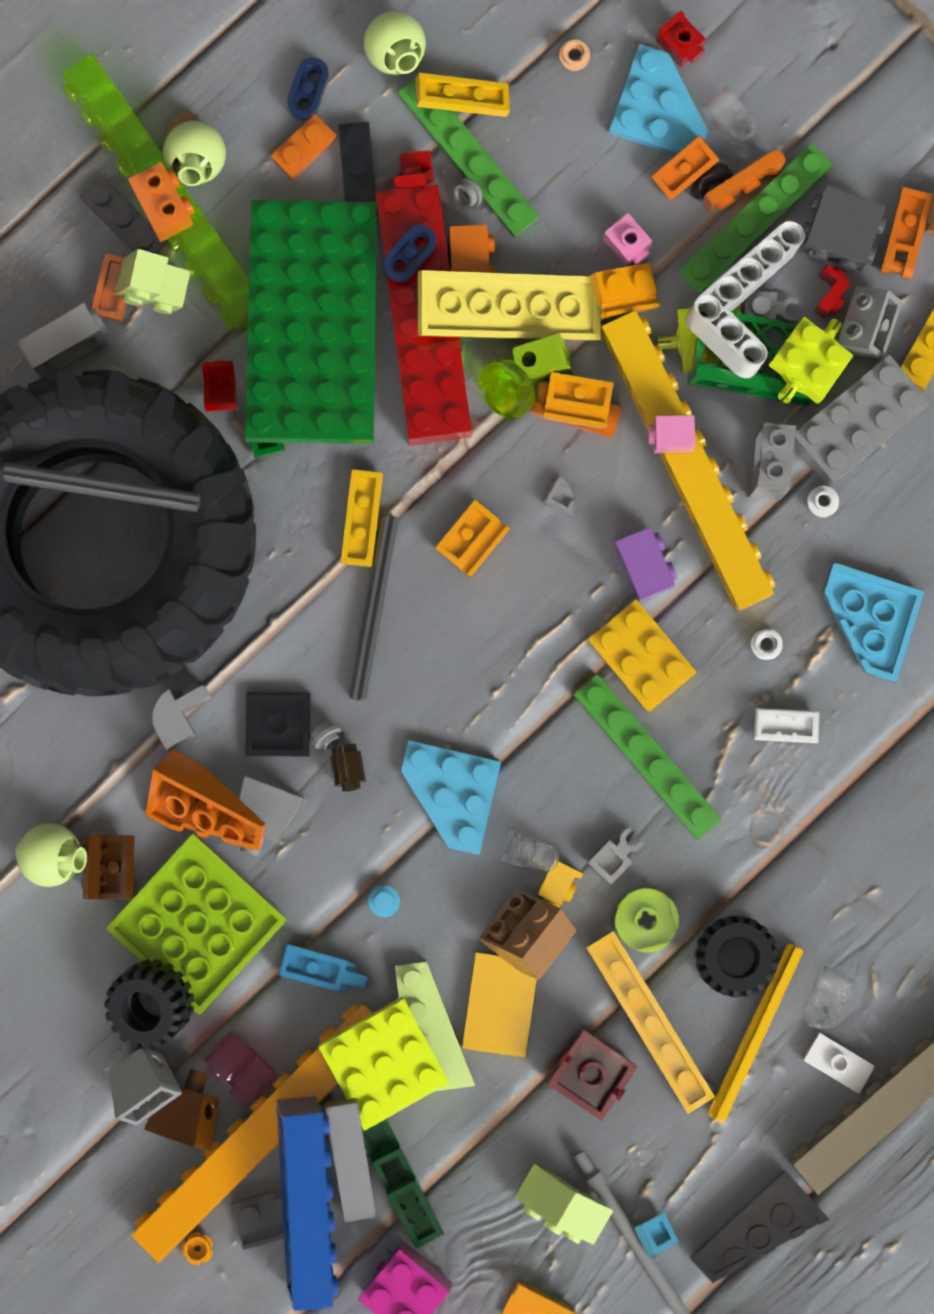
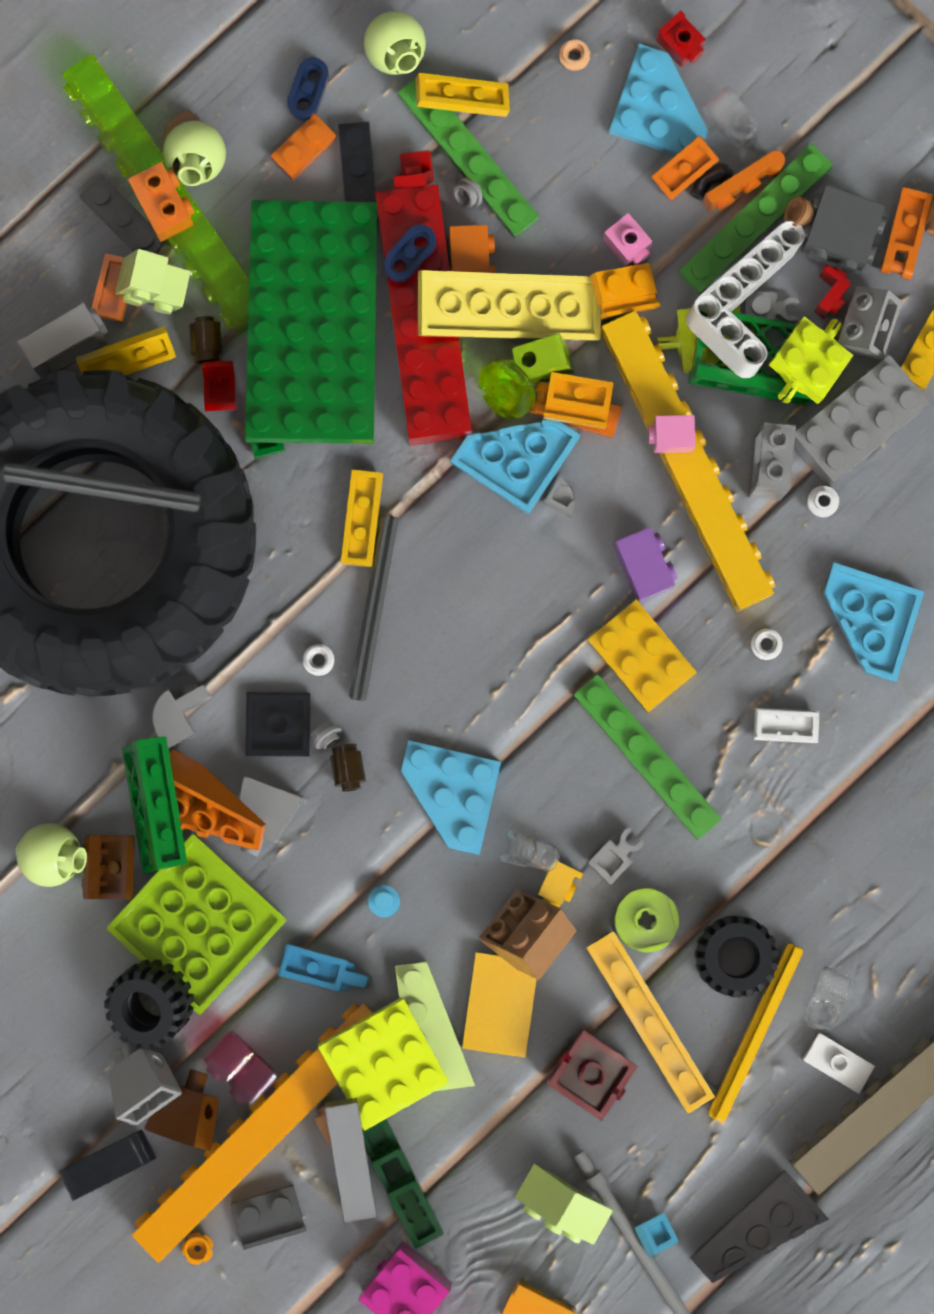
(107, 1164): none -> black beam
(130, 354): none -> yellow plate
(154, 804): none -> green fence
(205, 339): none -> dark brown brick
(305, 1203): blue brick -> none
(315, 650): none -> white plate
(472, 538): light orange plate -> none
(517, 459): none -> medium azure plate
(799, 211): none -> medium nougat tile

